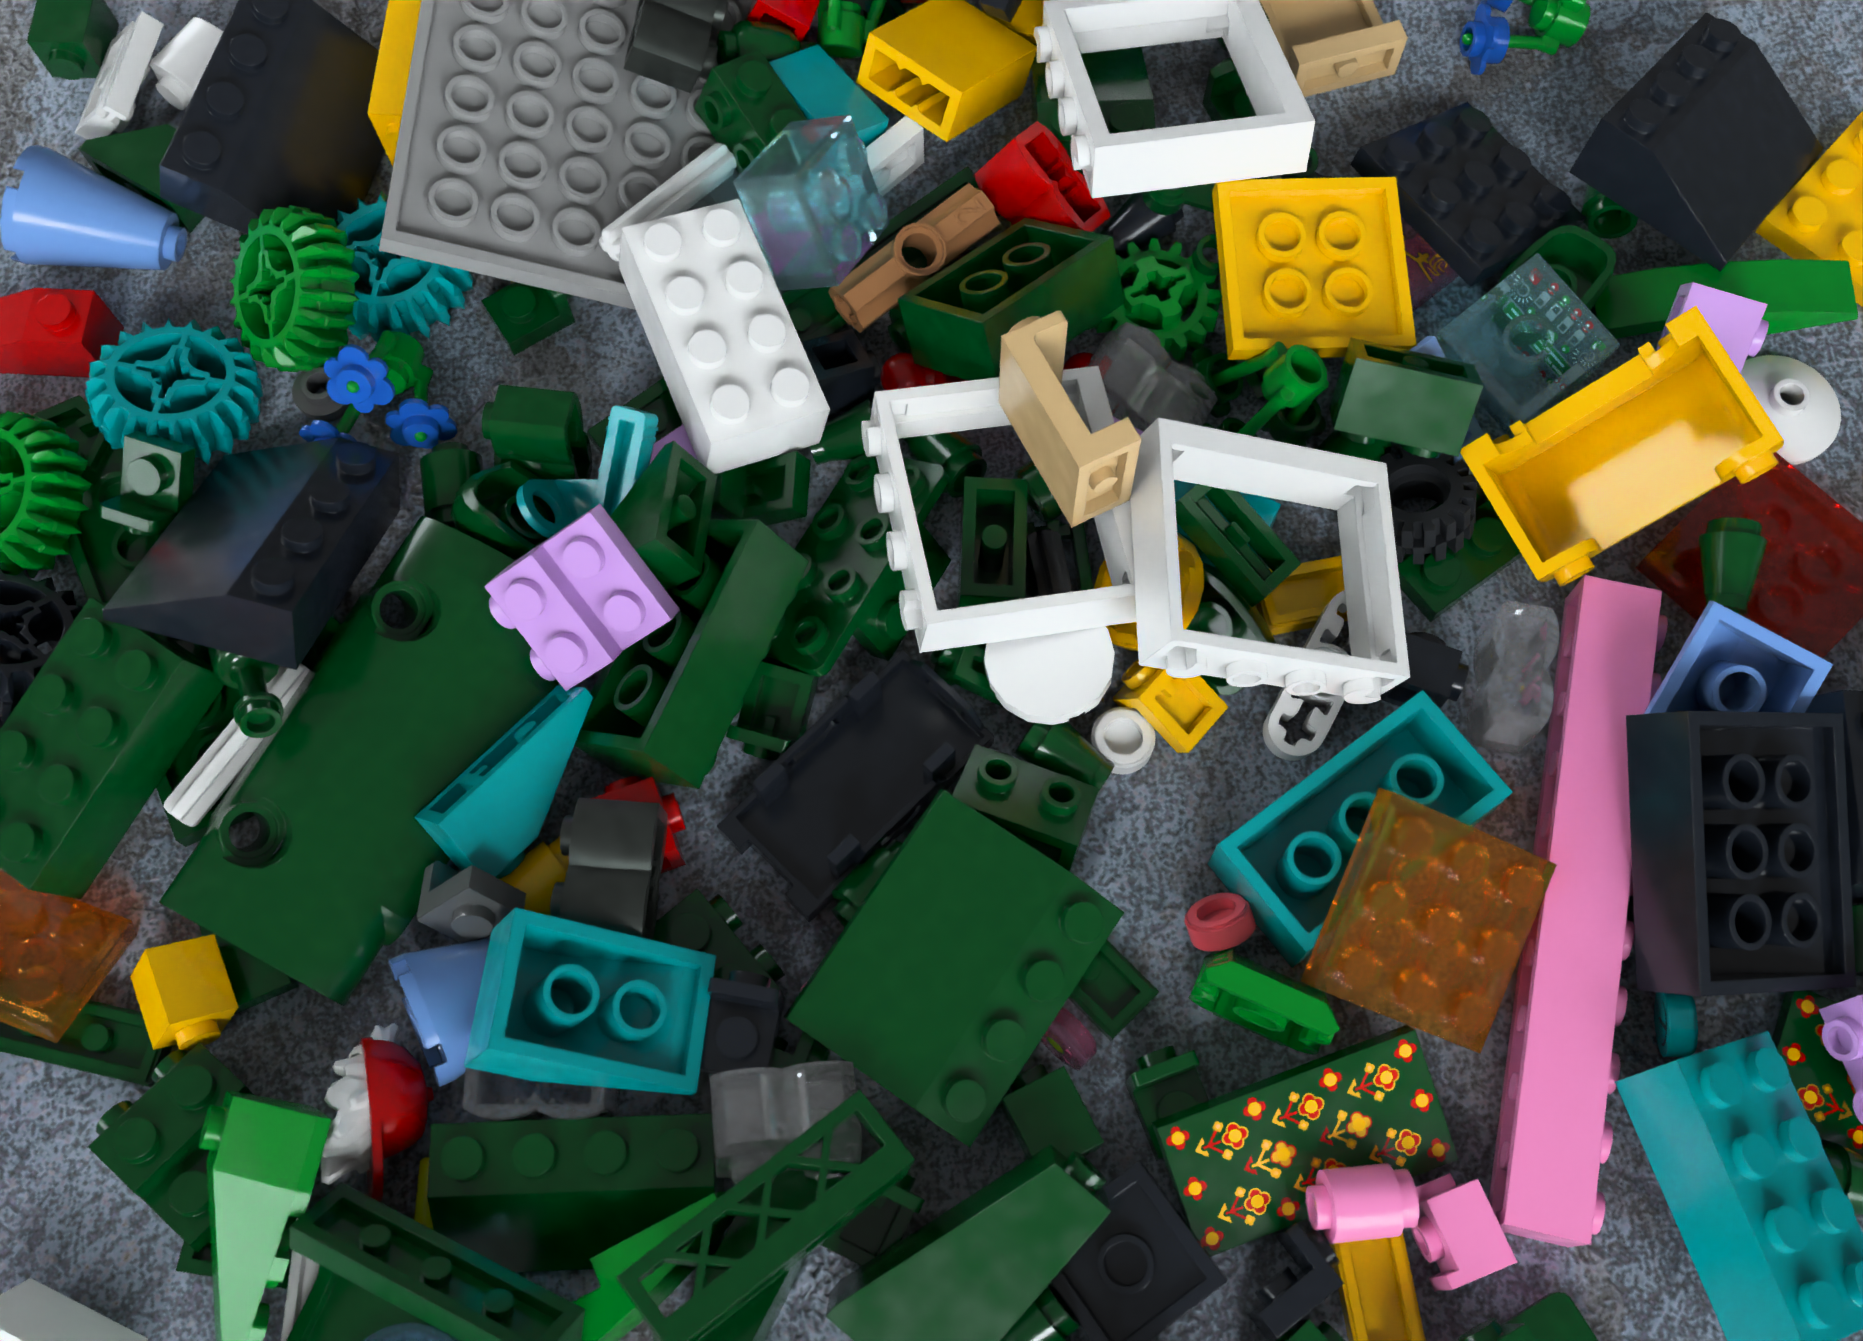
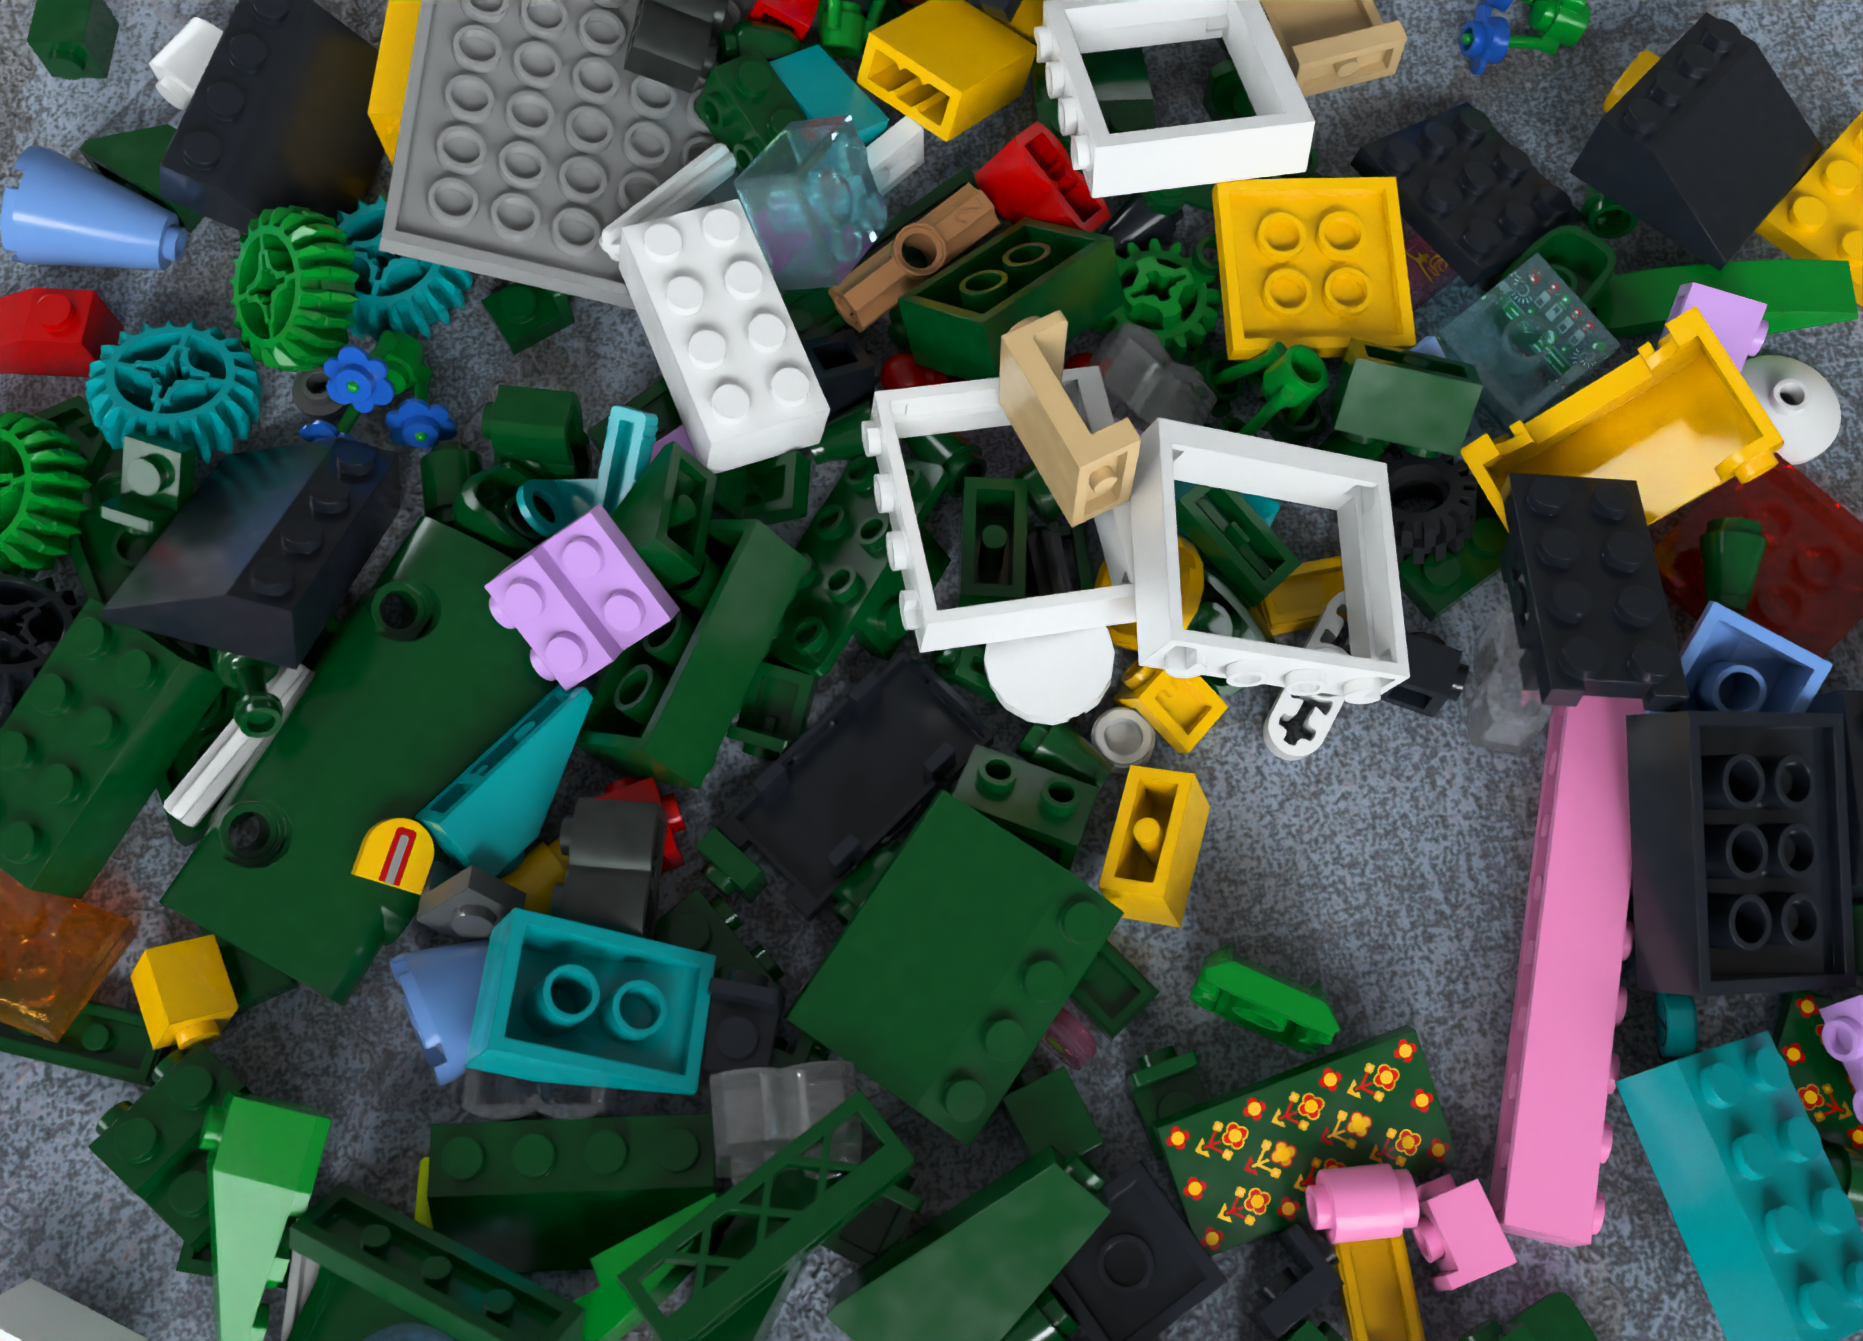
(119, 79): white plate -> none
(377, 1106): hair -> none
(396, 854): none -> yellow tile
(729, 868): none -> dark green plate
(1155, 845): none -> yellow brick
(1219, 922): coral tile -> none
(1300, 845): teal brick -> none
(1428, 921): clear orange plate -> none
(1589, 593): none -> black piece
(1630, 77): none -> yellow tile

